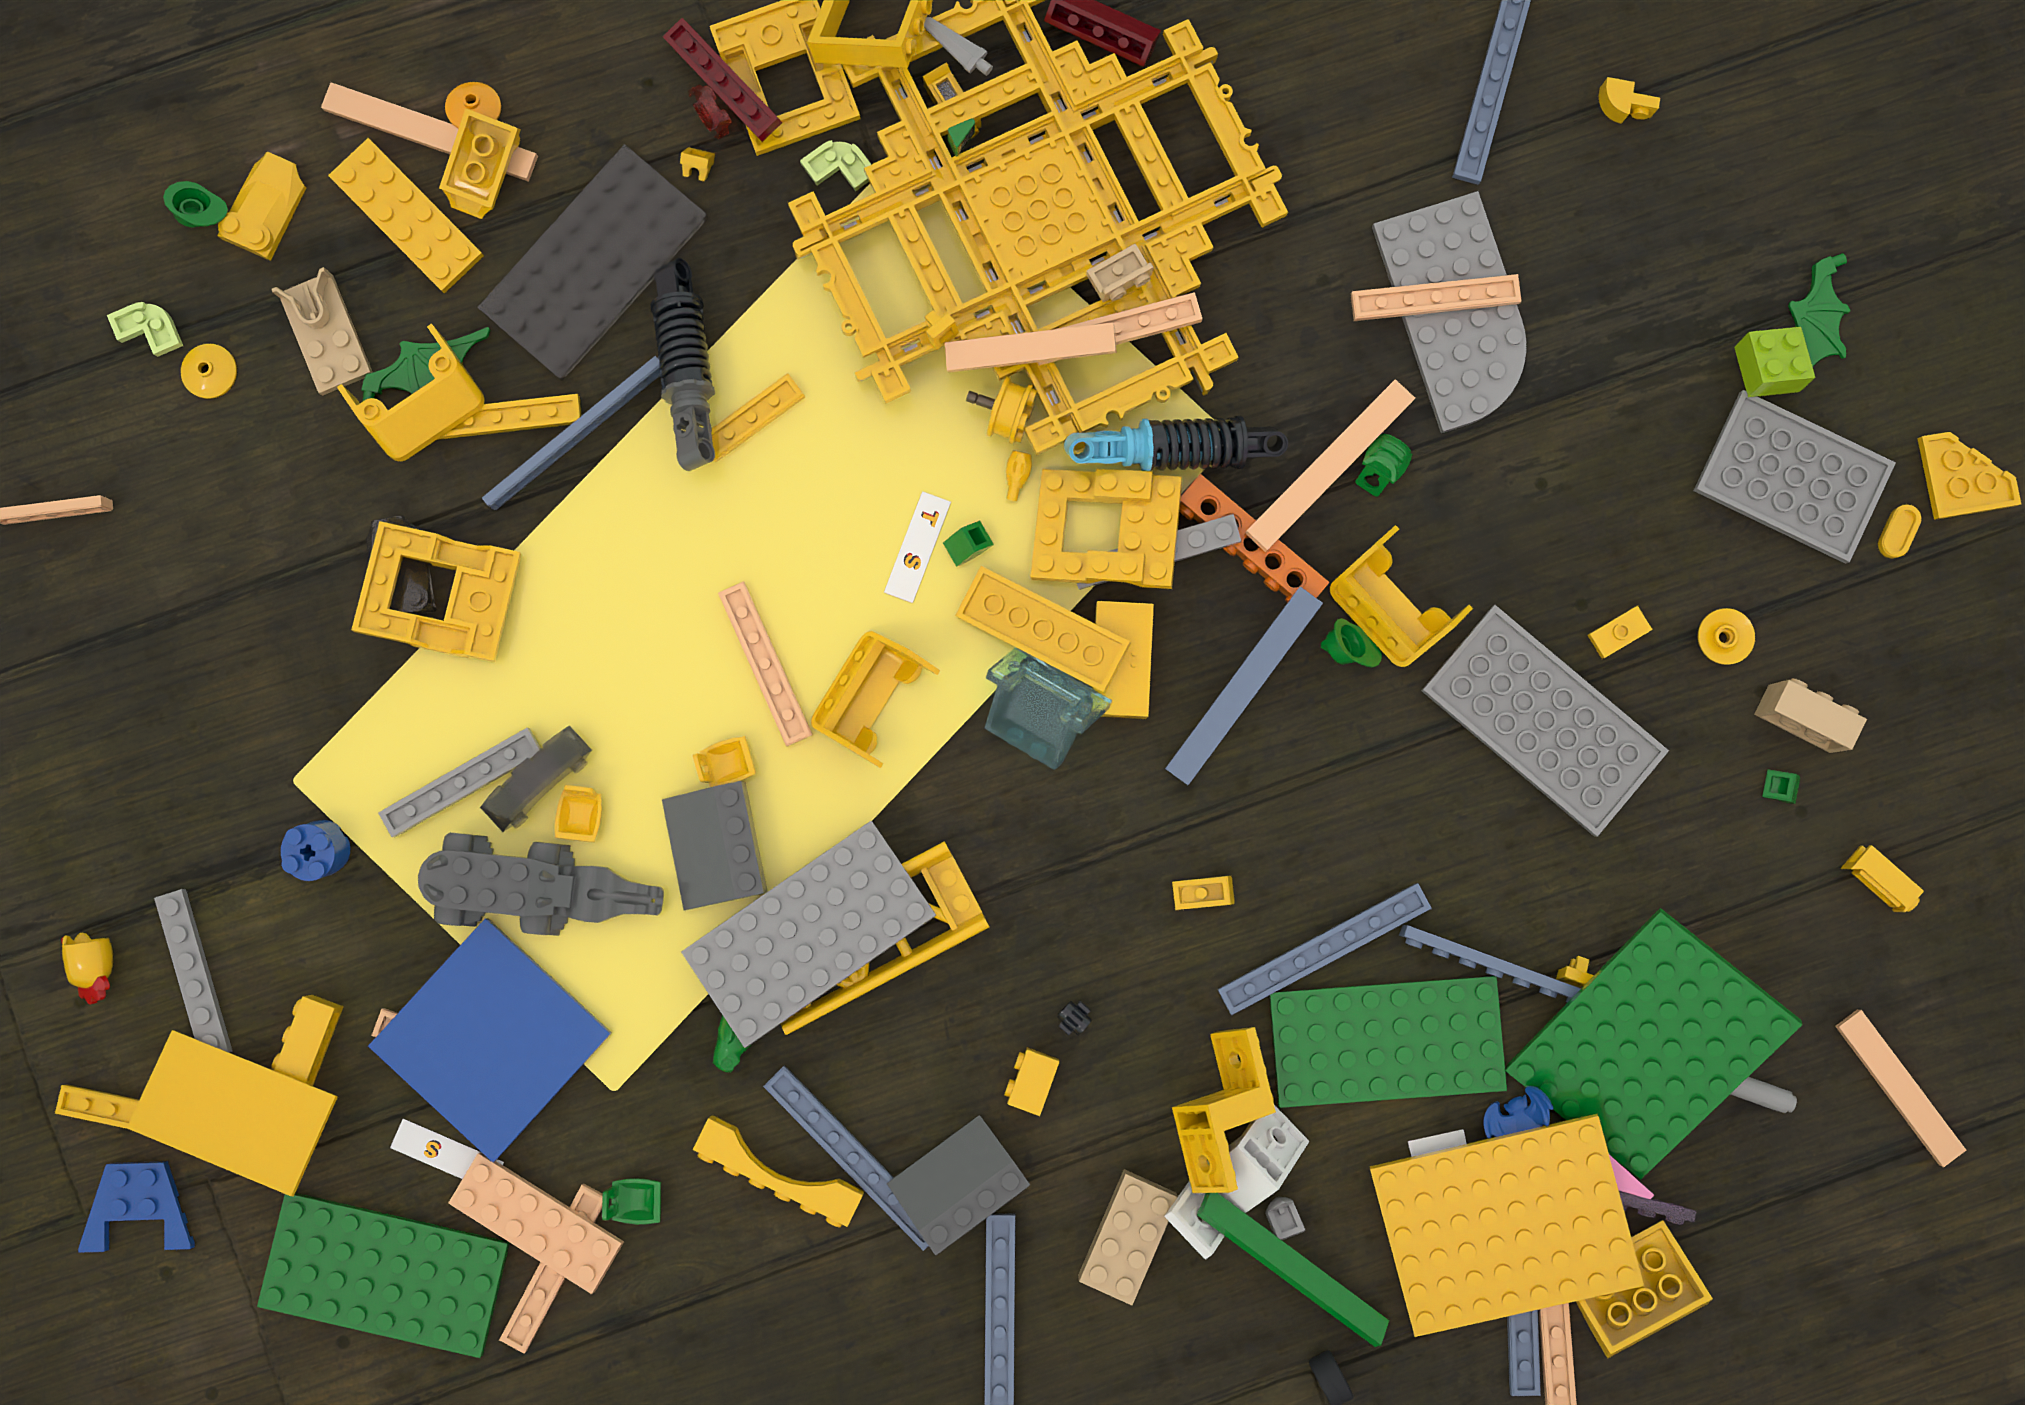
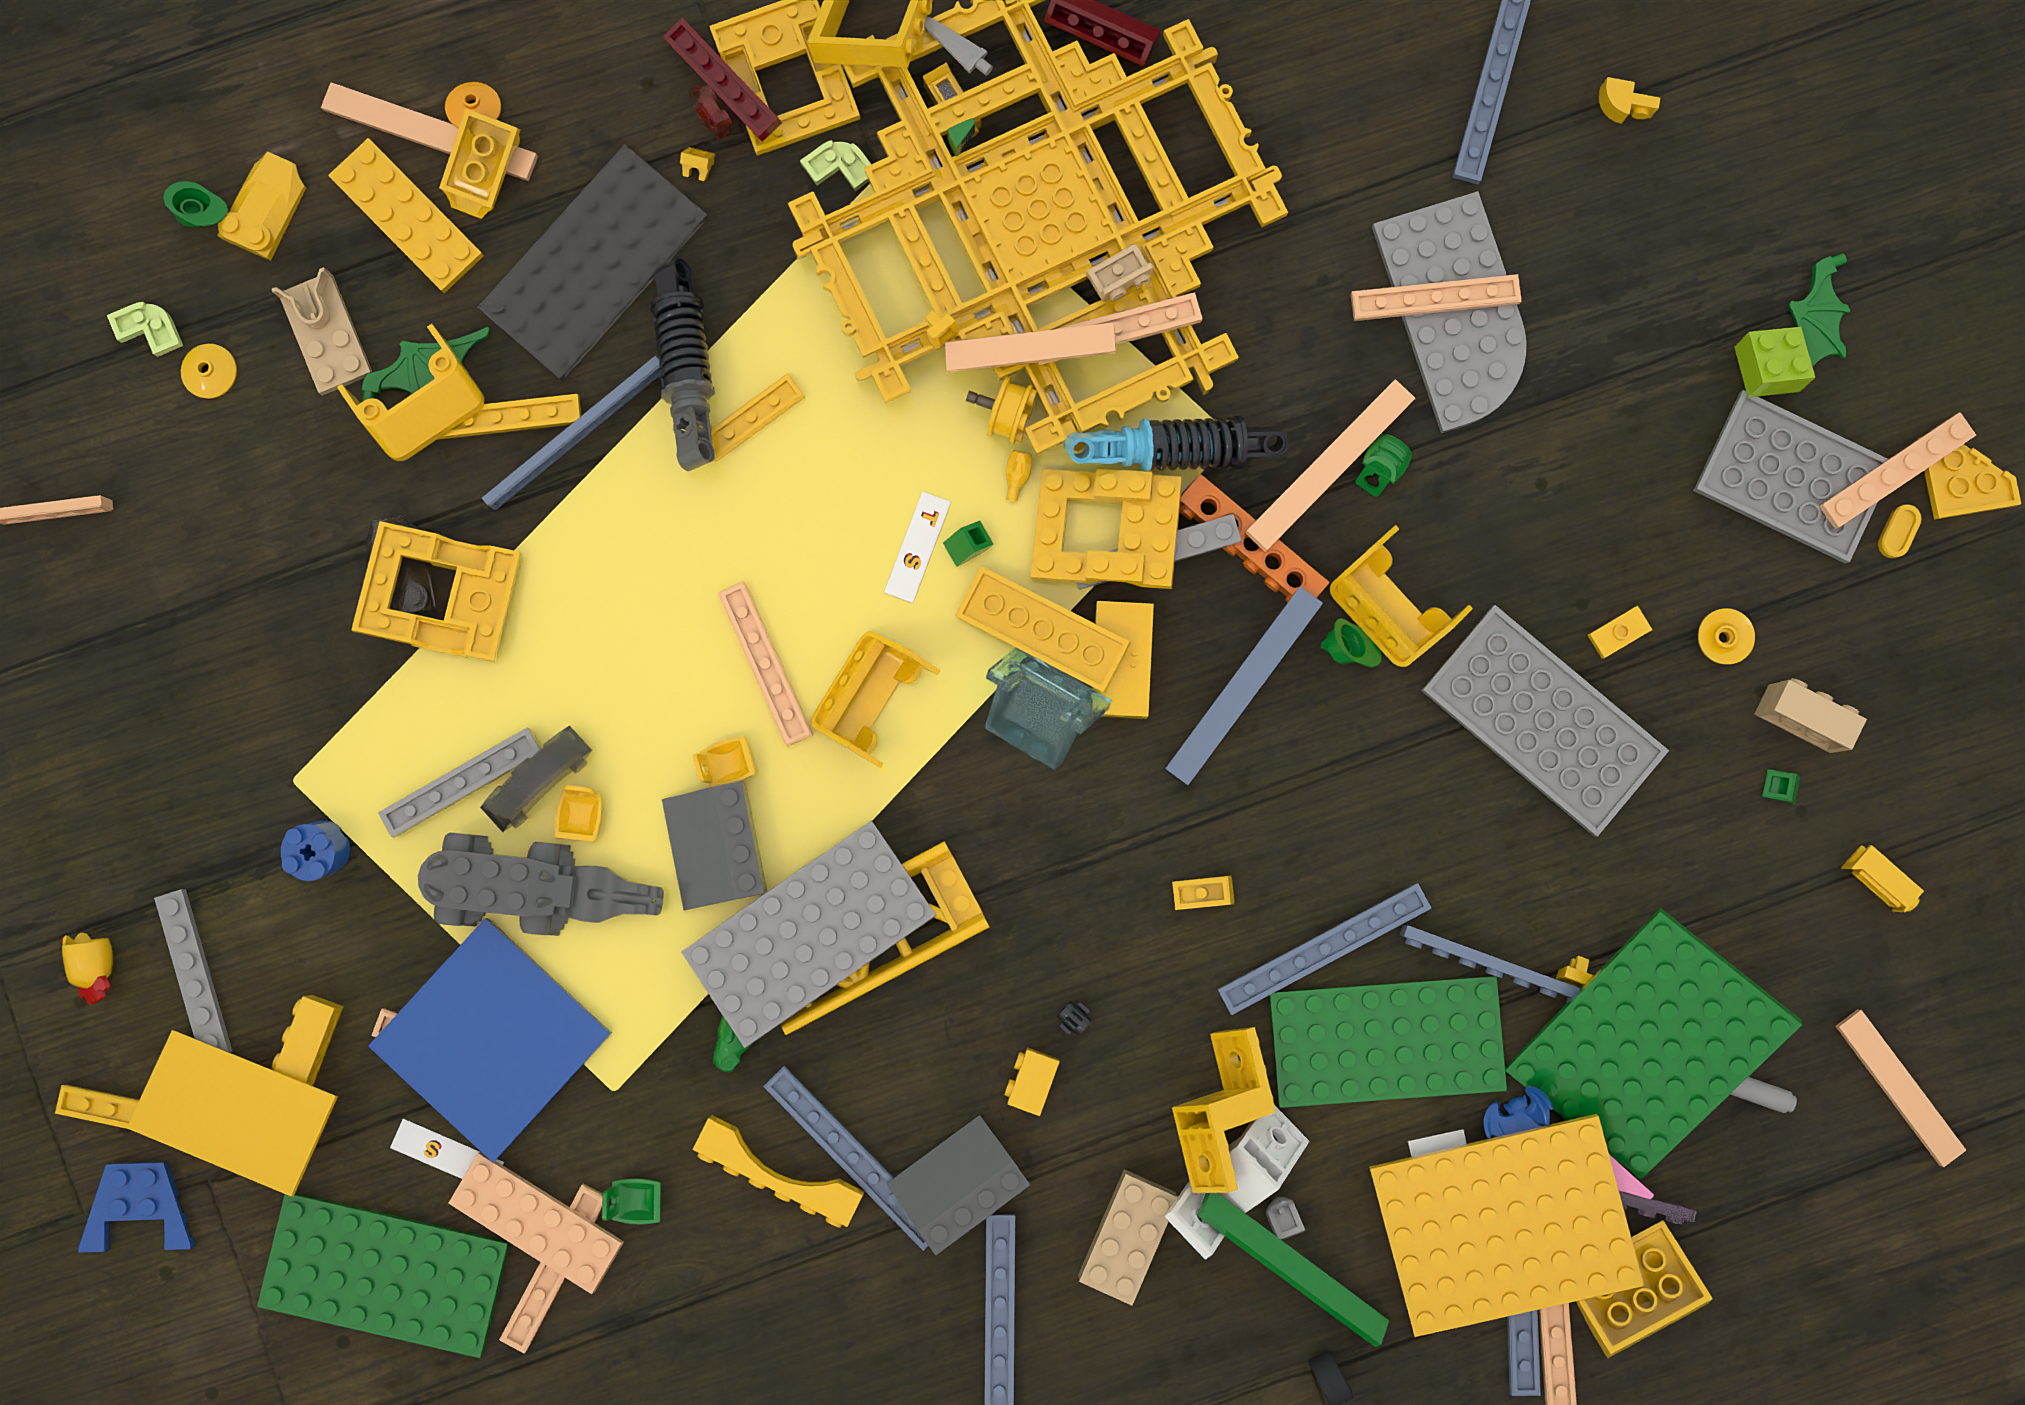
(1897, 470): none -> light nougat plate

